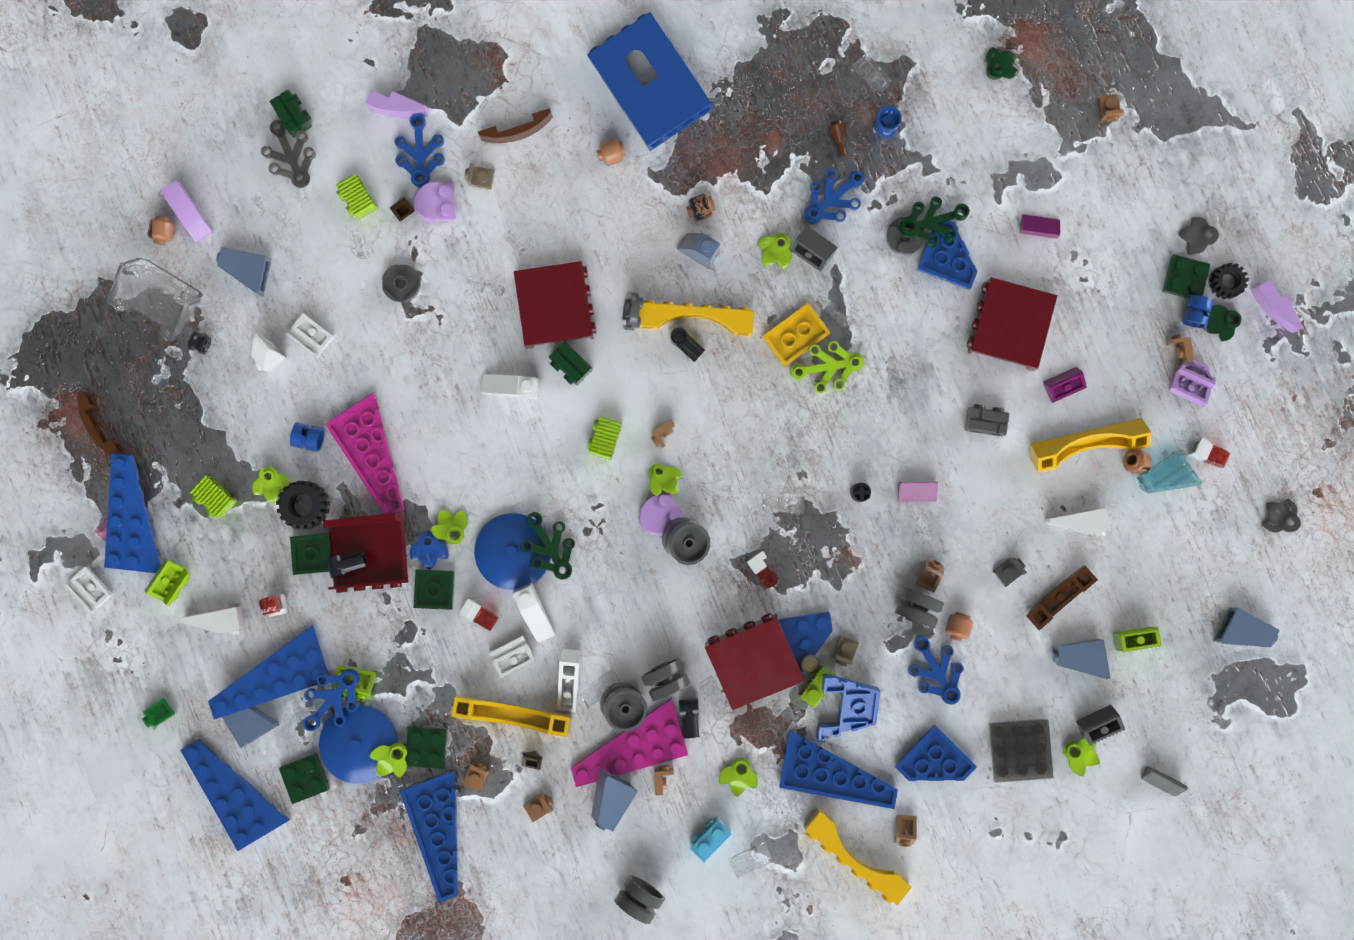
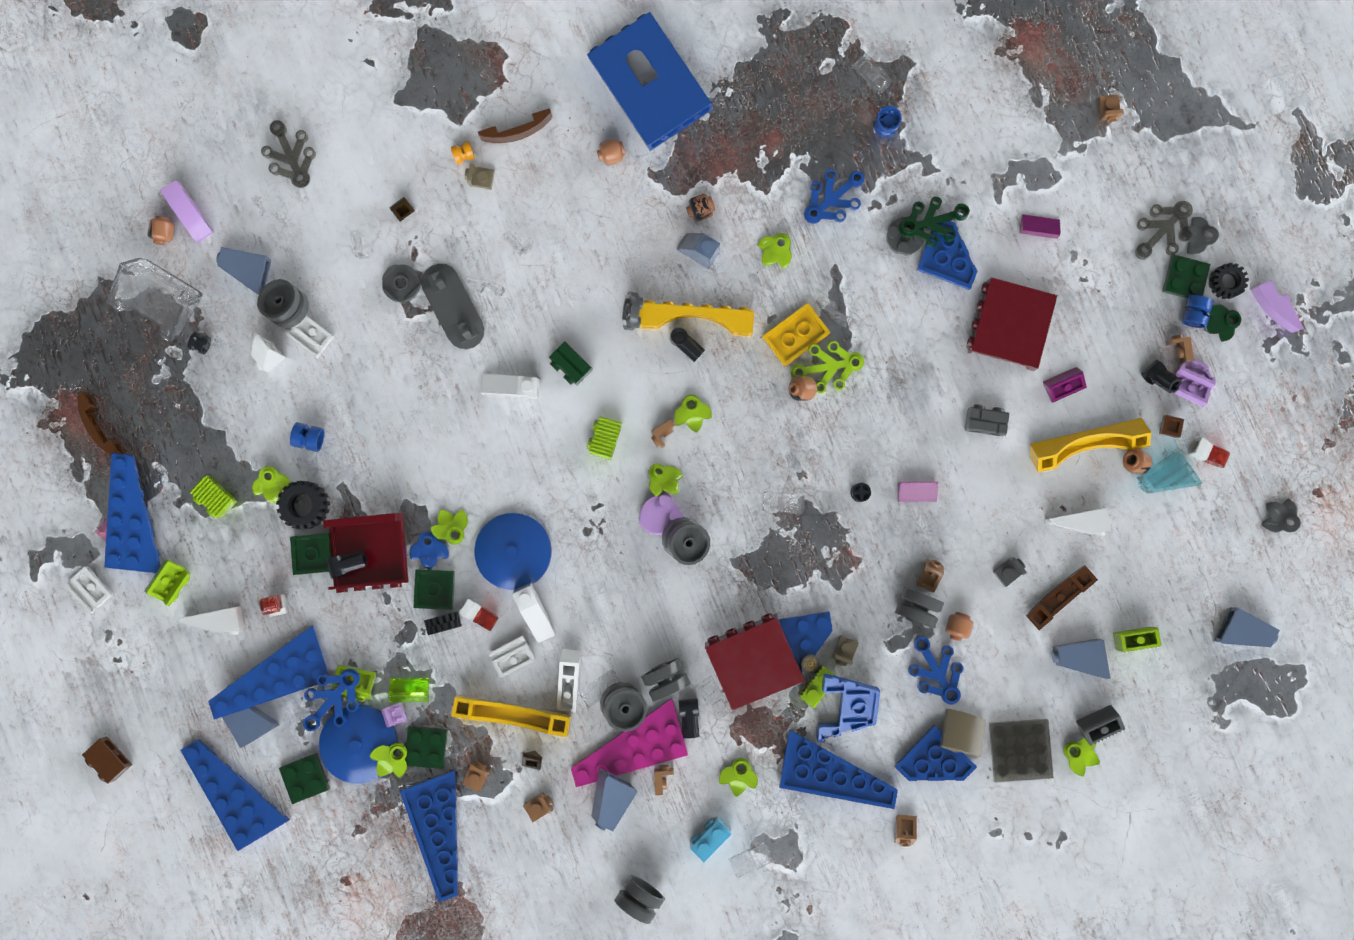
(106, 760): none -> reddish brown brick
(157, 714): green bracket -> none
(282, 303): none -> dark grey wheel
(290, 113): dark green brick -> none
(356, 196): lime brick -> none
(365, 445): dark pink wing -> none
(393, 714): none -> lavender tile
(395, 105): lavender slope -> none
(409, 690): none -> clear neon green slope
(419, 154): blue plant -> none
(435, 202): lavender slope -> none
(442, 623): none -> black tyre
(452, 306): none -> dark grey piece
(457, 152): none -> light orange wheel
(550, 548): dark green plant -> none
(554, 304): dark red panel -> none
(692, 416): none -> lime plate
(762, 572): leg -> none
(802, 388): none -> nougat head
(816, 249): dark grey brick -> none
(838, 132): reddish brown cone -> none
(886, 881): yellow arch -> none
(963, 733): none -> dark tan slope
(1000, 64): dark green plate -> none
(1158, 374): none -> black piece
(1163, 782): slope -> none
(1166, 227): none -> clear smoke plant
(1171, 426): none -> reddish brown tile

